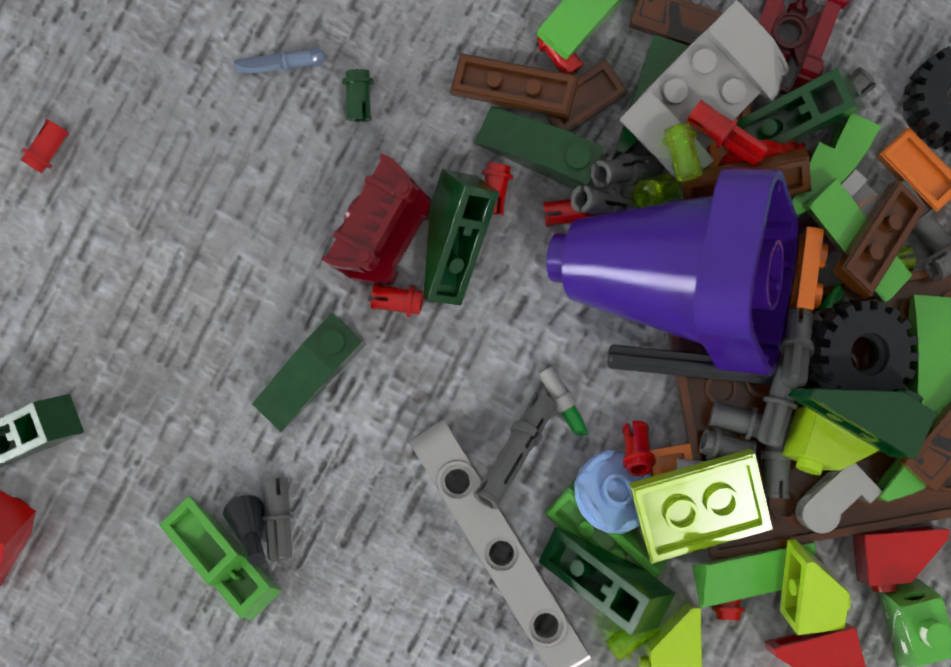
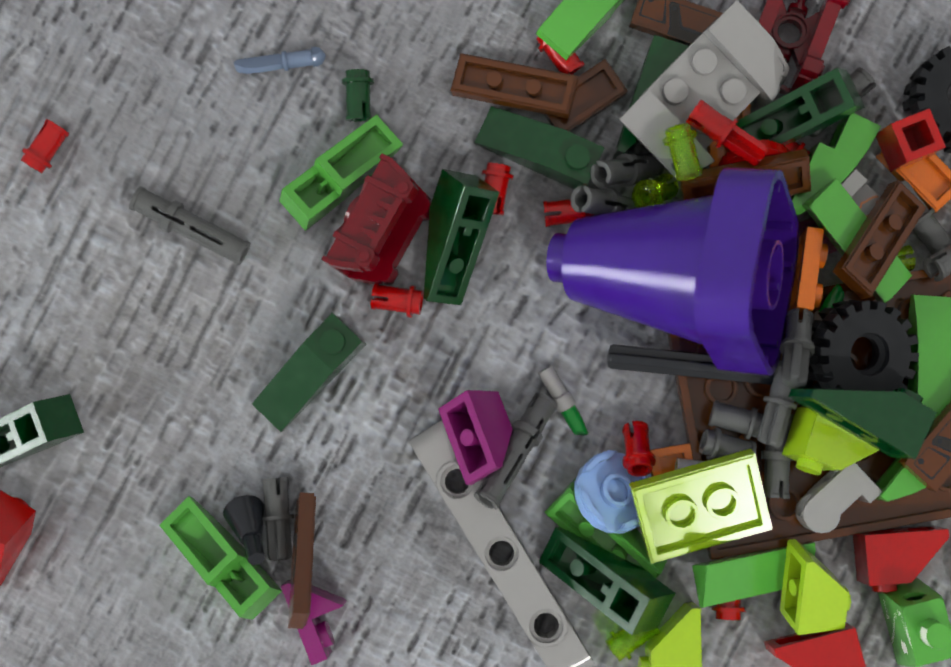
(148, 204): none -> dark grey pin
(302, 561): none -> reddish brown tile
(317, 635): none -> magenta slope
(338, 172): none -> bright green slope
(477, 432): none -> magenta slope
(910, 140): none -> red brick

